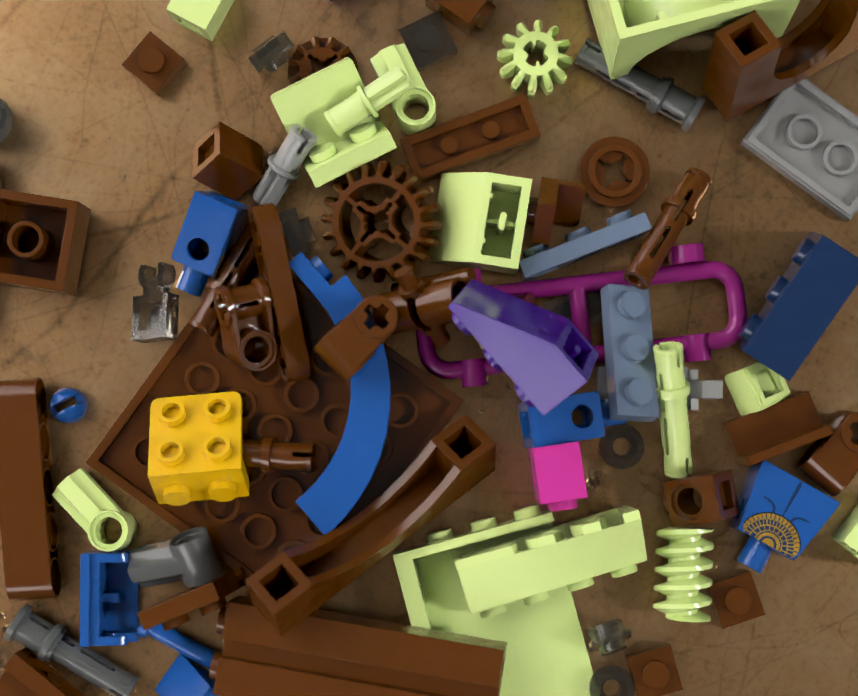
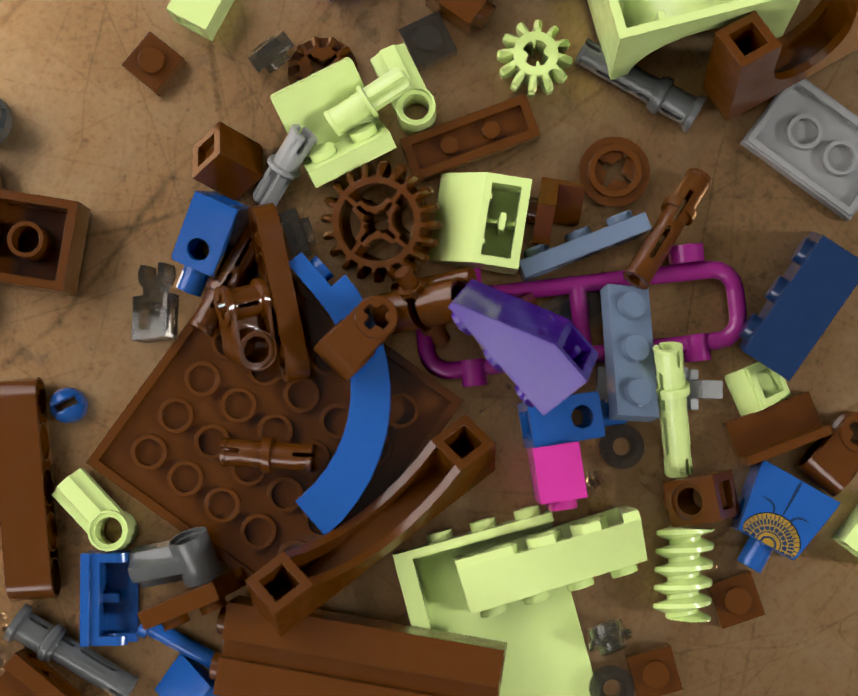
(197, 448): yellow bracket -> none

